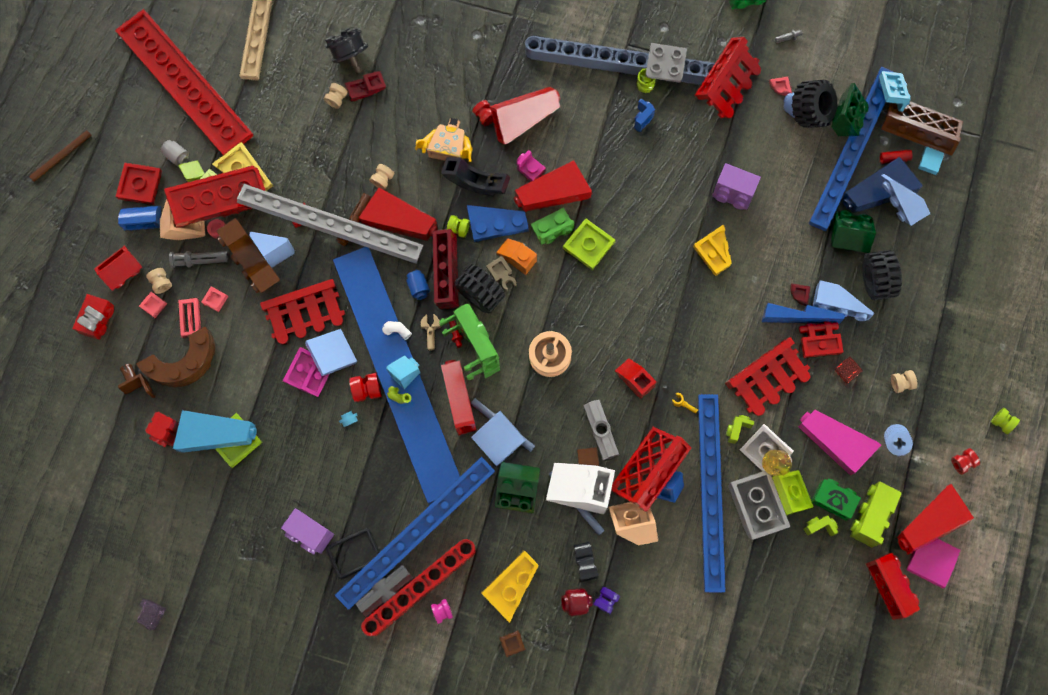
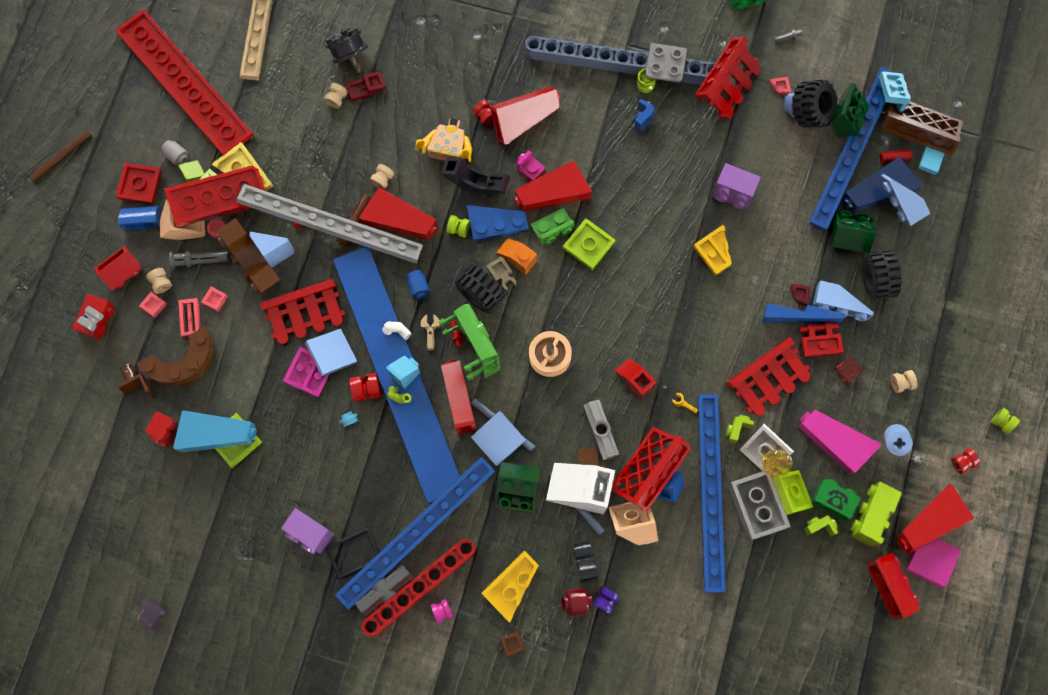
(445, 269): dark red brick -> none

